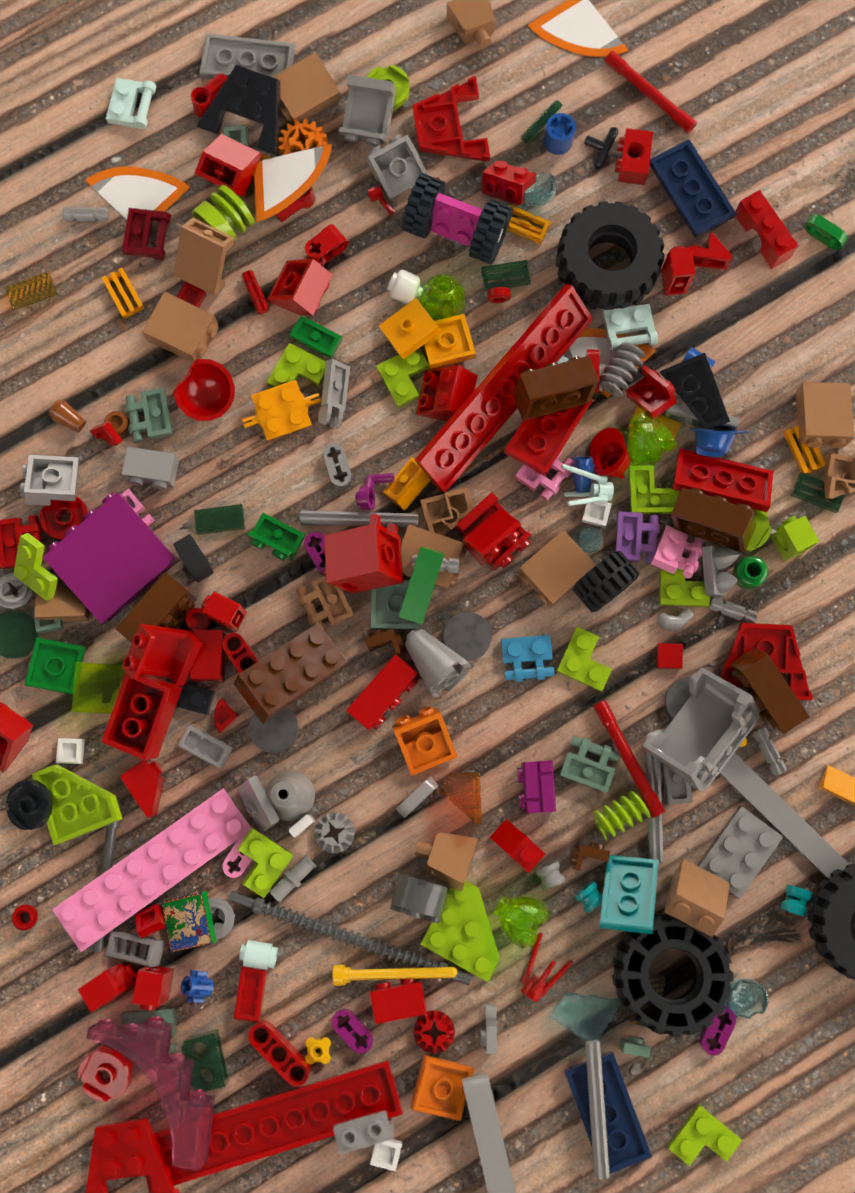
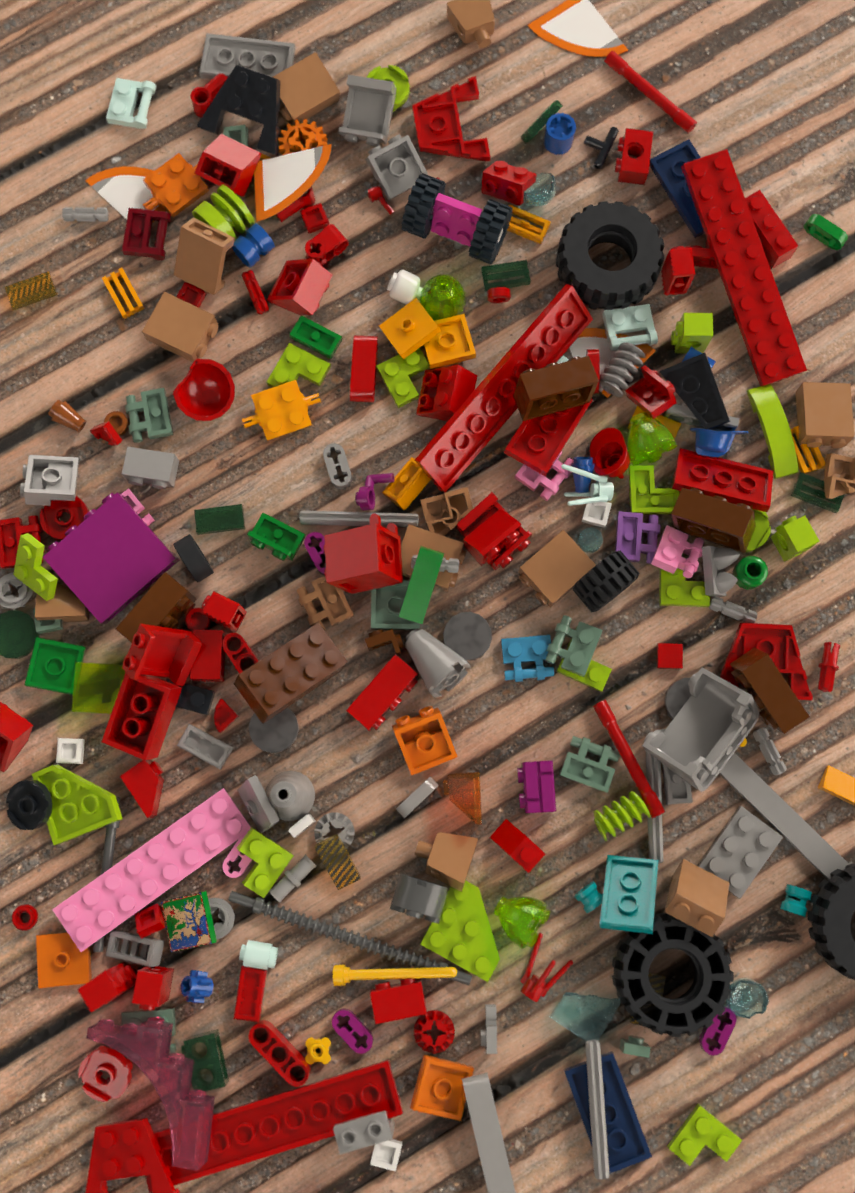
(61, 961): none -> orange plate
(174, 186): none -> orange plate
(255, 243): none -> blue wheel
(314, 218): none -> red tile
(334, 393): light grey hinge -> none
(337, 861): none -> tile
(363, 368): none -> red beam
(550, 875): light grey wheel -> none
(581, 647): none -> sand green plate
(594, 850): reddish brown bracket -> none
(674, 623): light grey arm -> none
(693, 331): none -> lime brick
(743, 268): none -> red plate
(775, 430): none -> lime slope
(828, 667): none -> red axle

